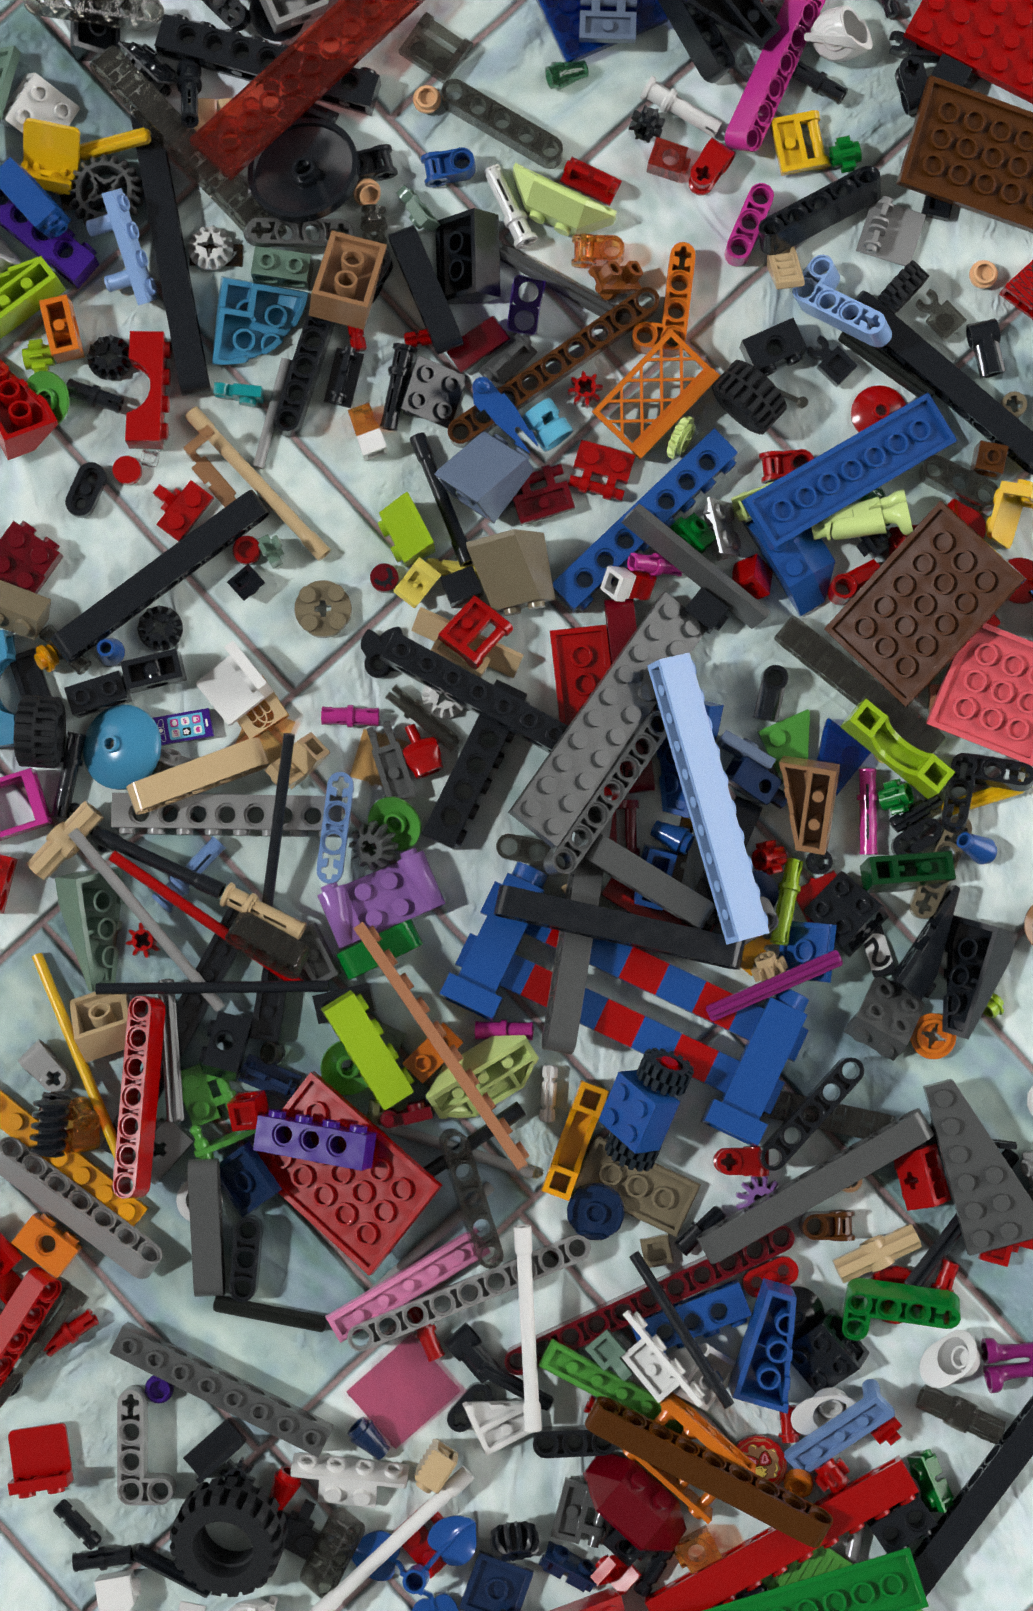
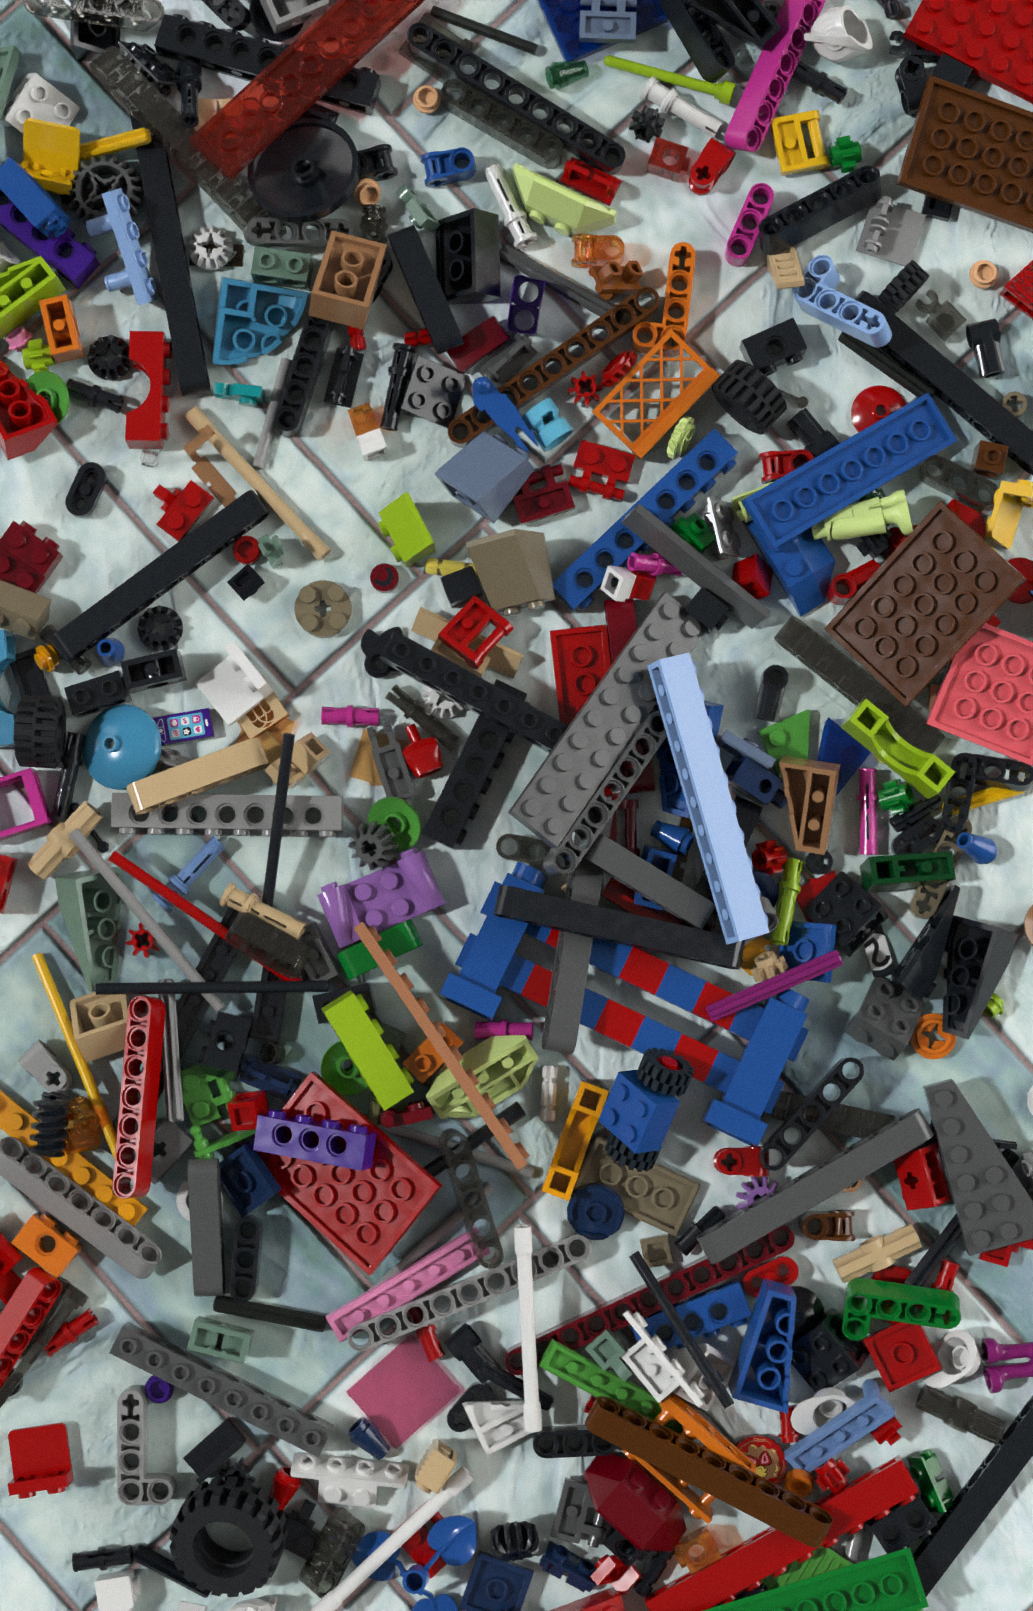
(18, 338): none -> bright pink plate
(77, 1524): black axle -> none
(127, 470): red tile -> none
(199, 881): black piece -> none
(220, 1339): none -> sand green brick
(330, 827): medium blue beam -> none
(417, 582): light yellow bracket -> none
(426, 459): black piece -> none
(484, 30): none -> pearl dark grey bar
(508, 86): none -> black beam
(618, 368): none -> red gear
(721, 91): none -> lime piece
(811, 433): none -> black piece
(835, 364): black plate -> none
(902, 1354): none -> red plate

